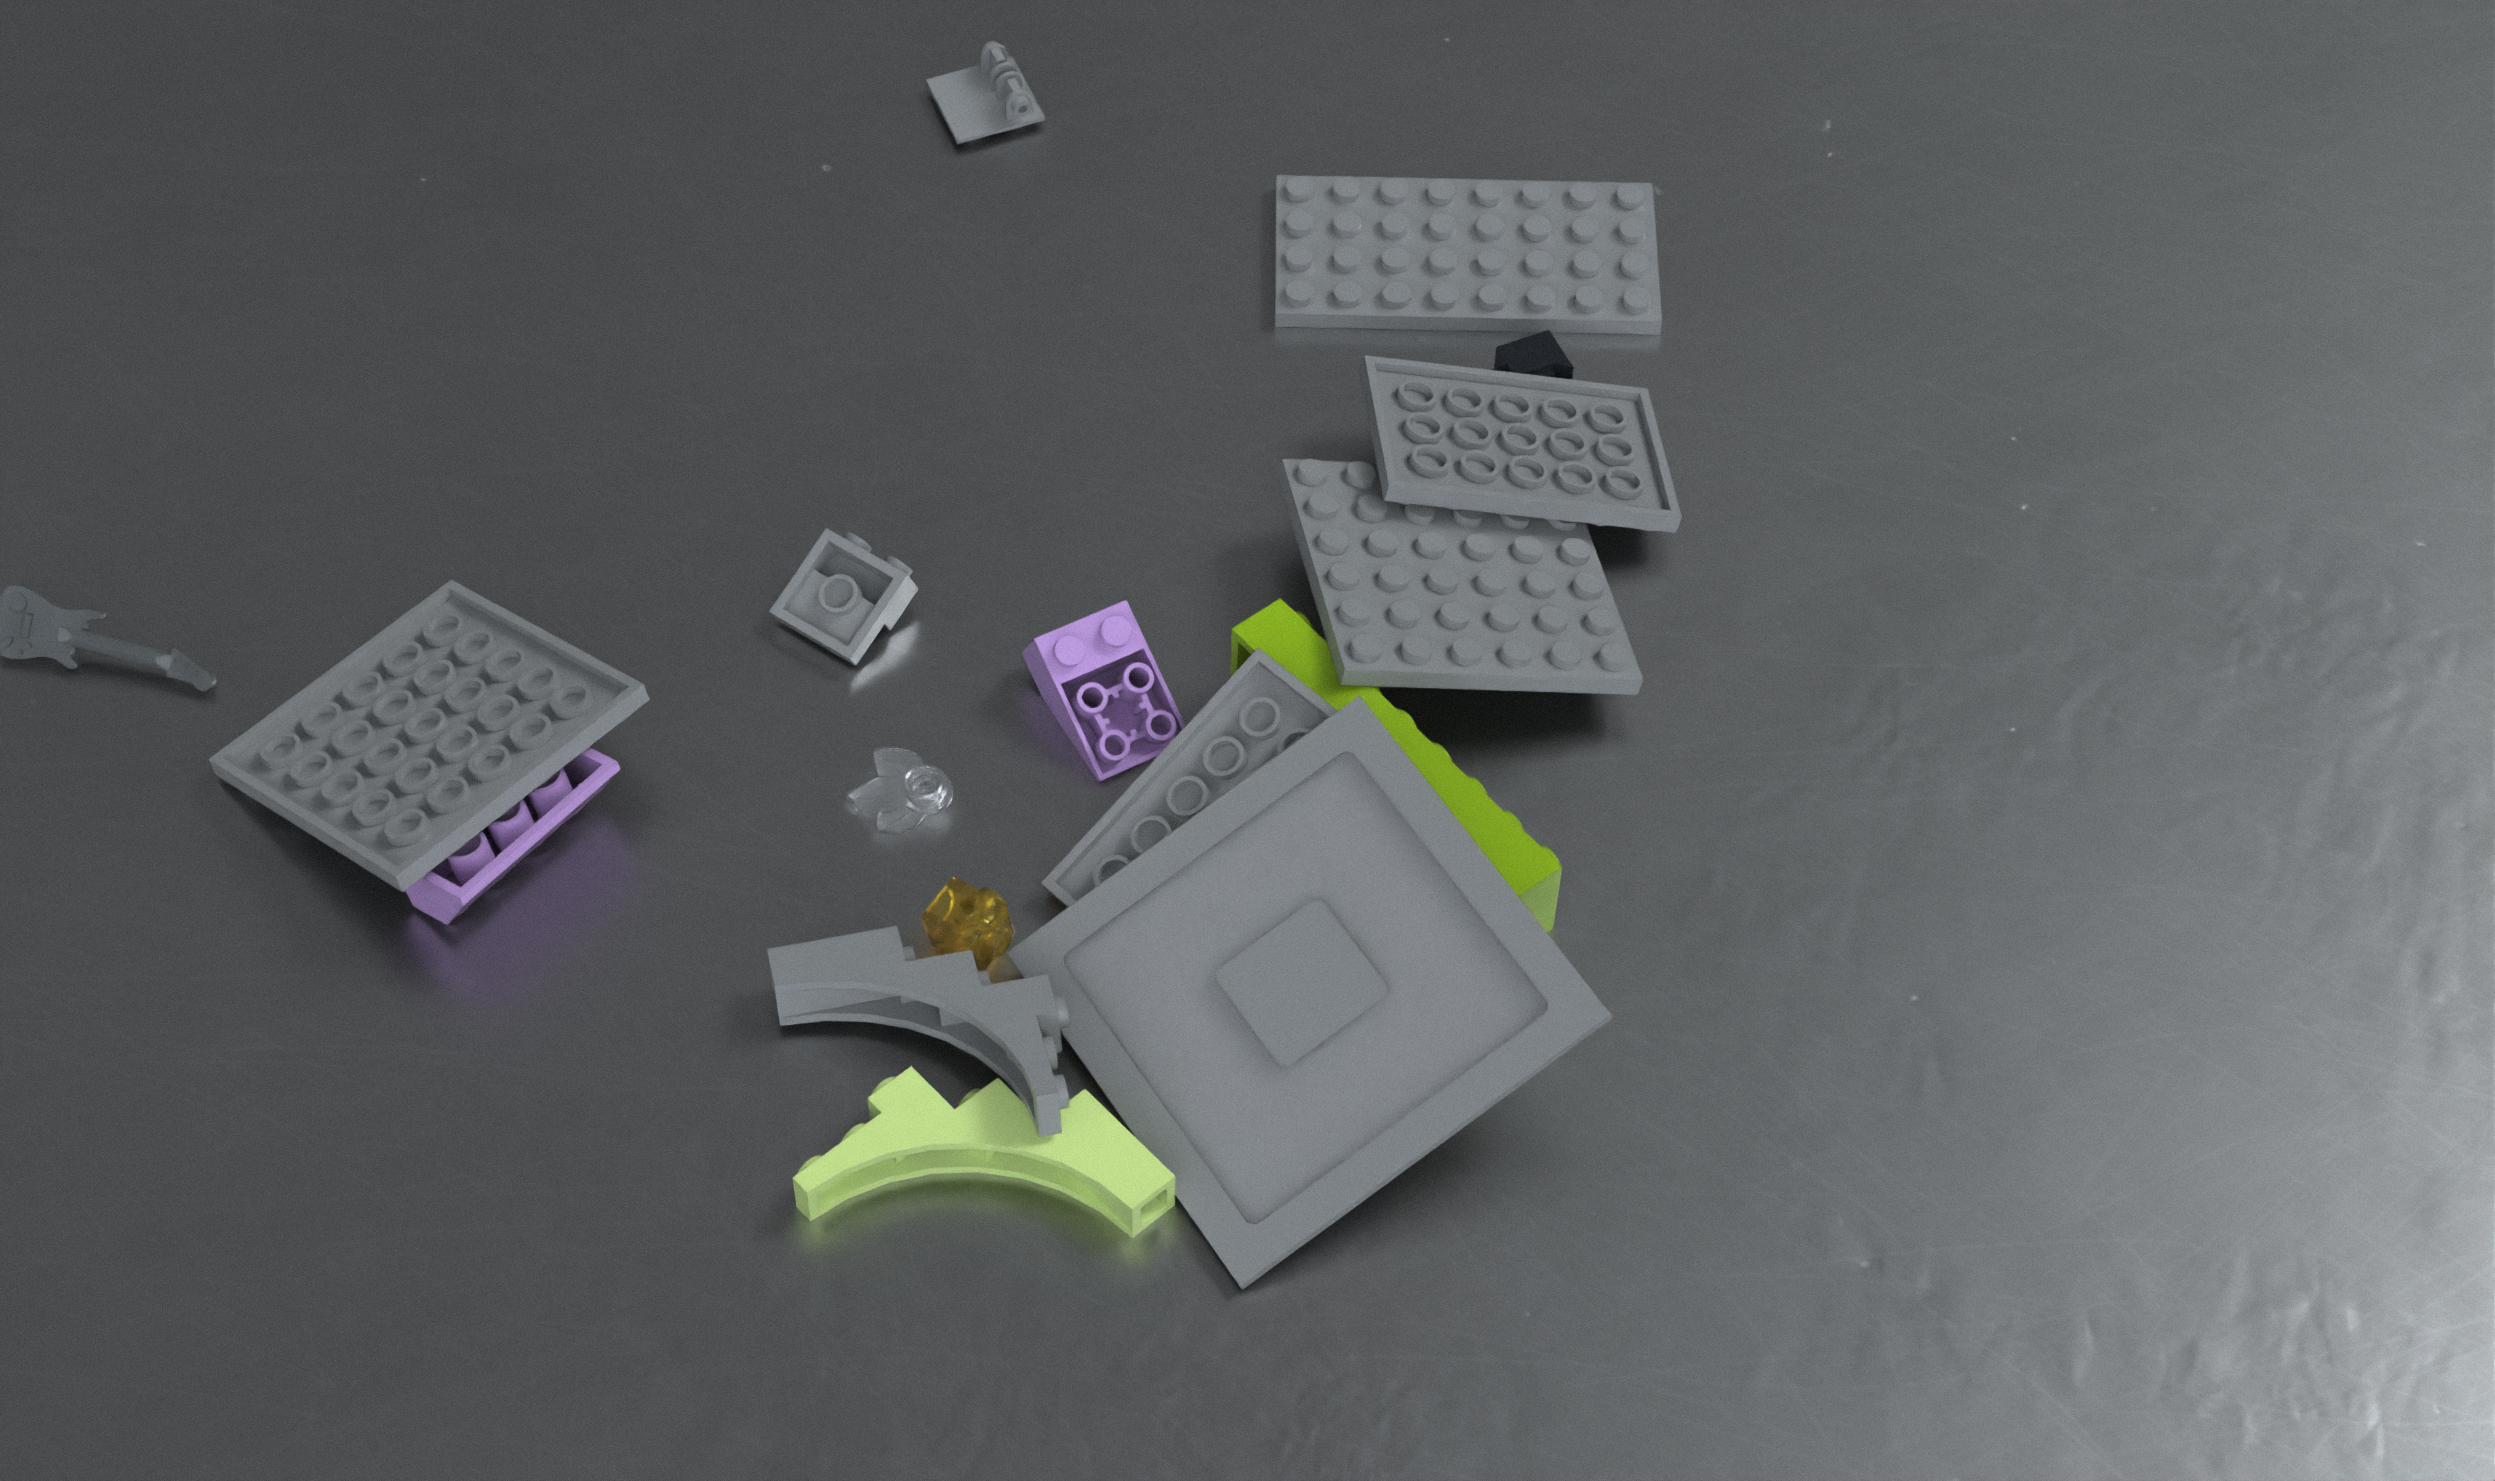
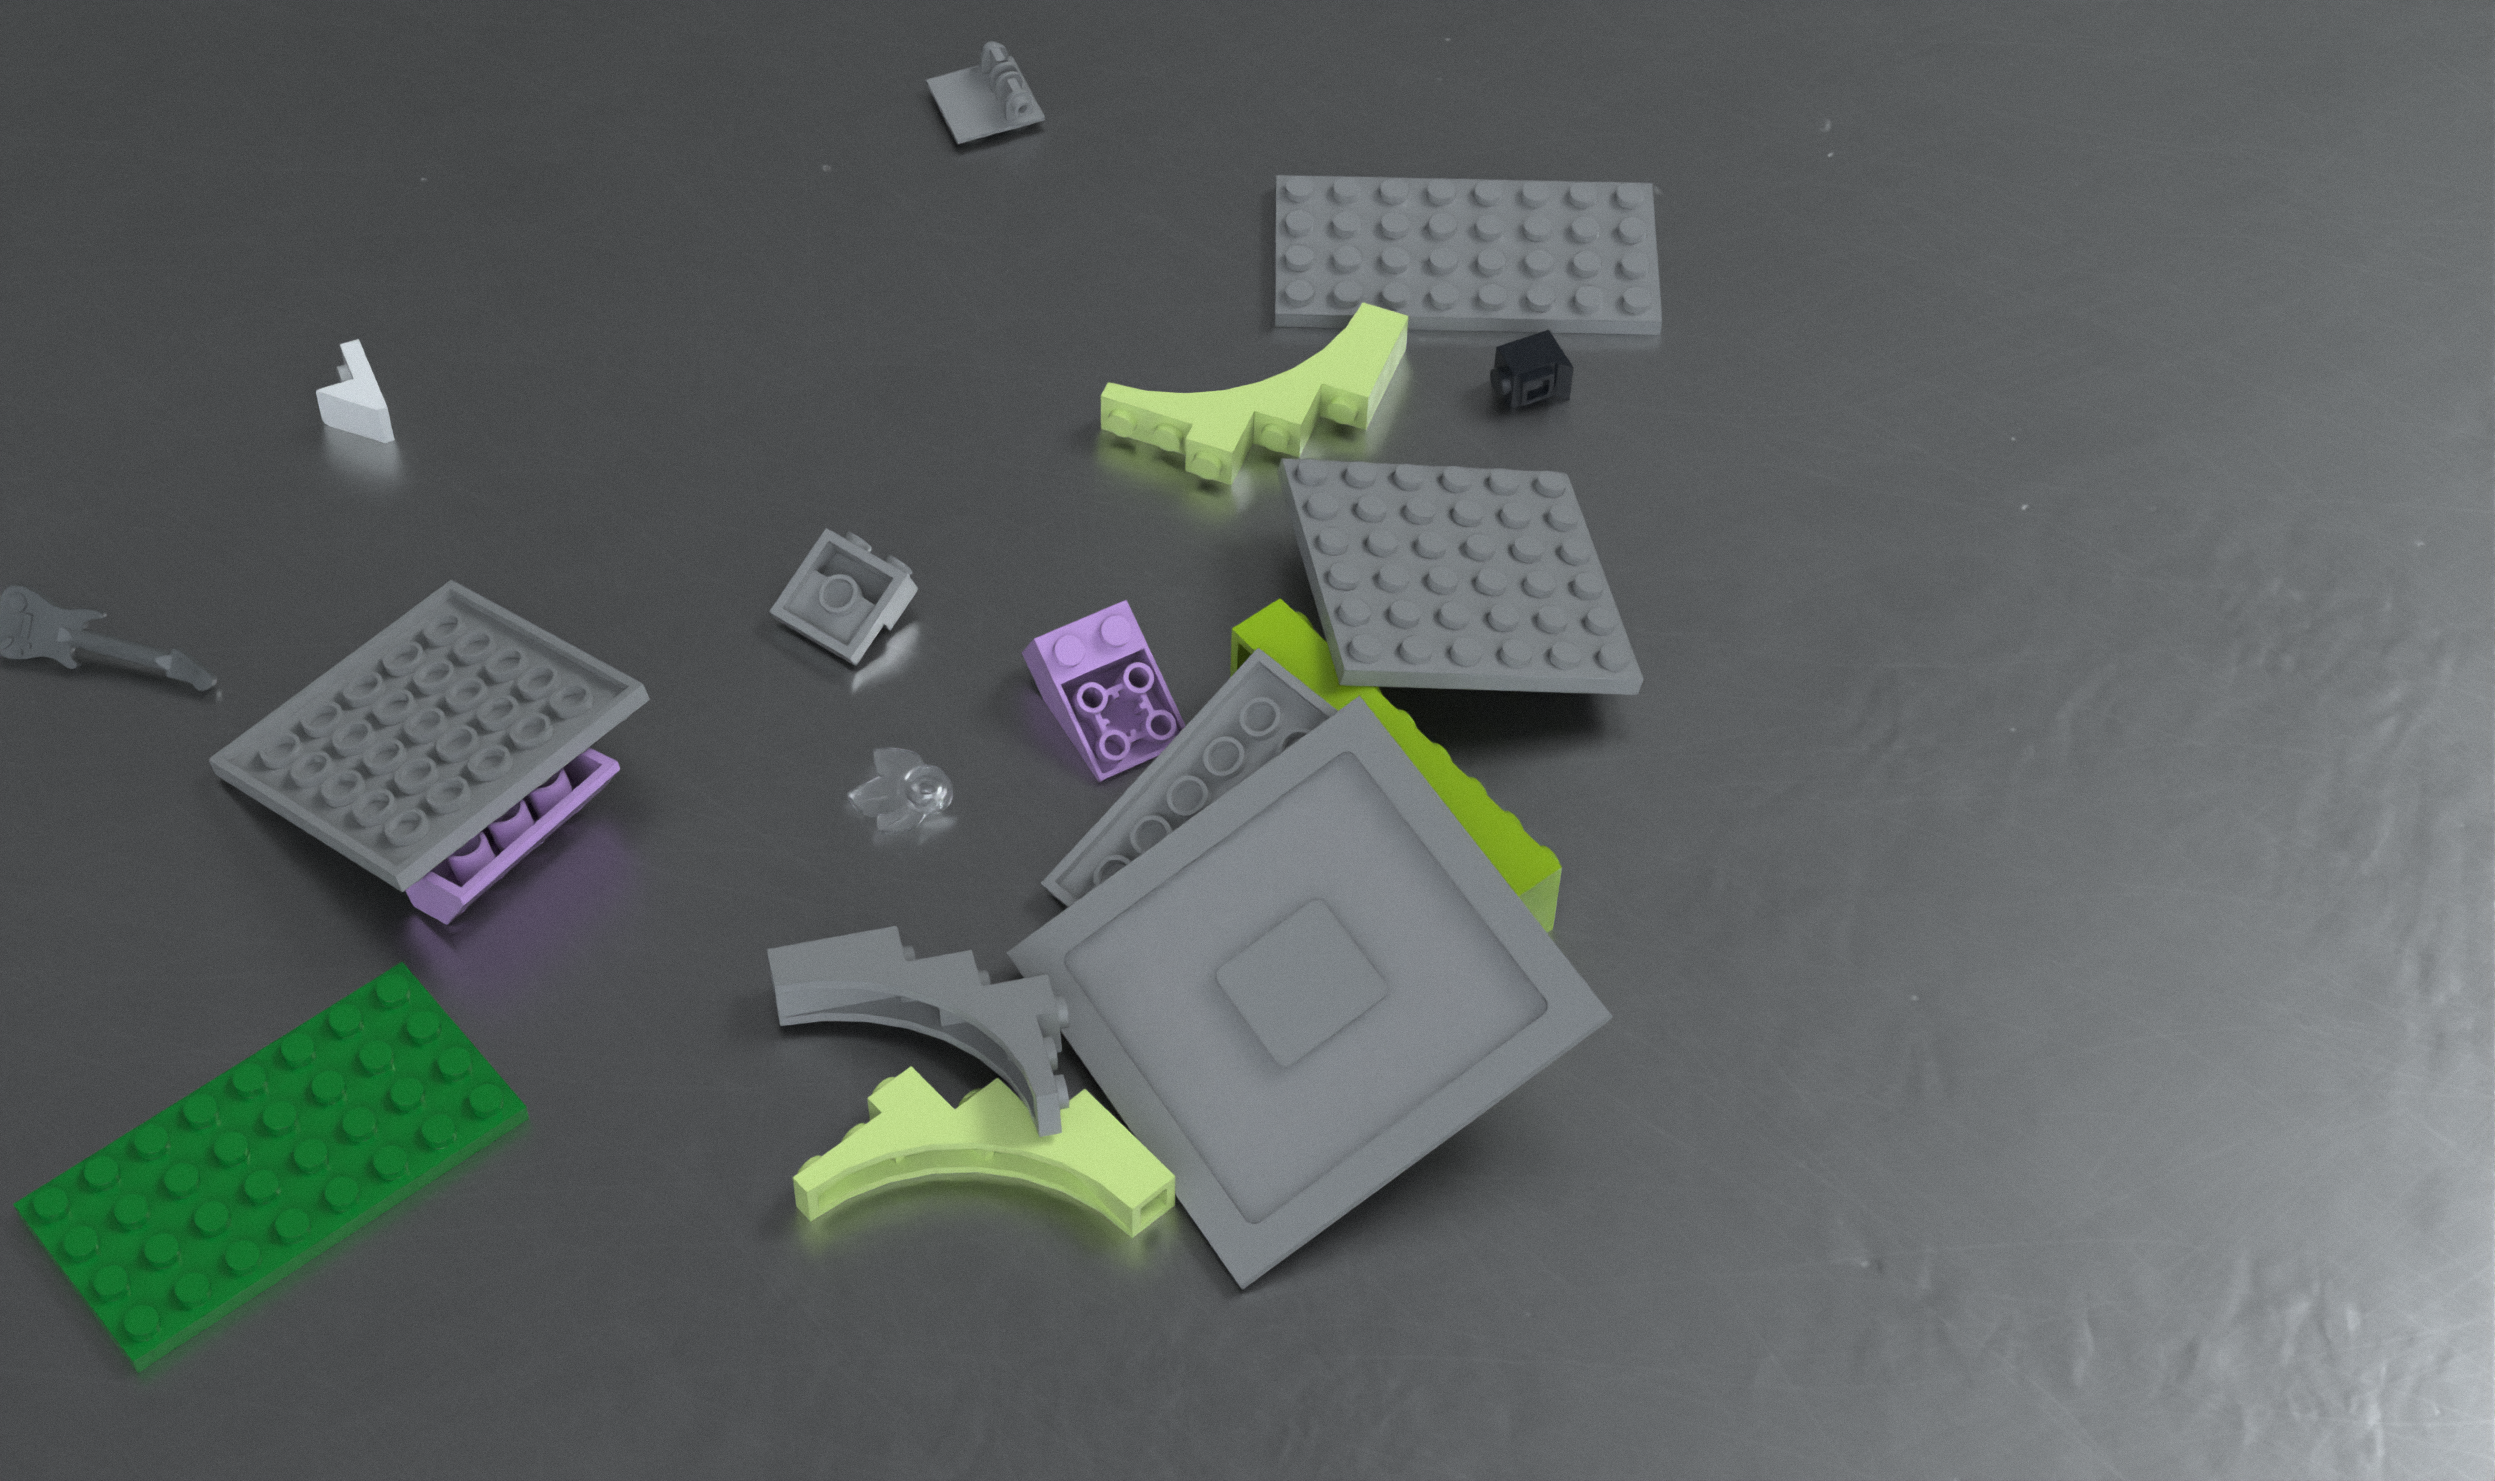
(269, 1165): none -> green plate
(356, 401): none -> white slope
(969, 920): clear yellow brick -> none
(1276, 413): none -> yellowish green arch
(1518, 444): light grey plate -> none

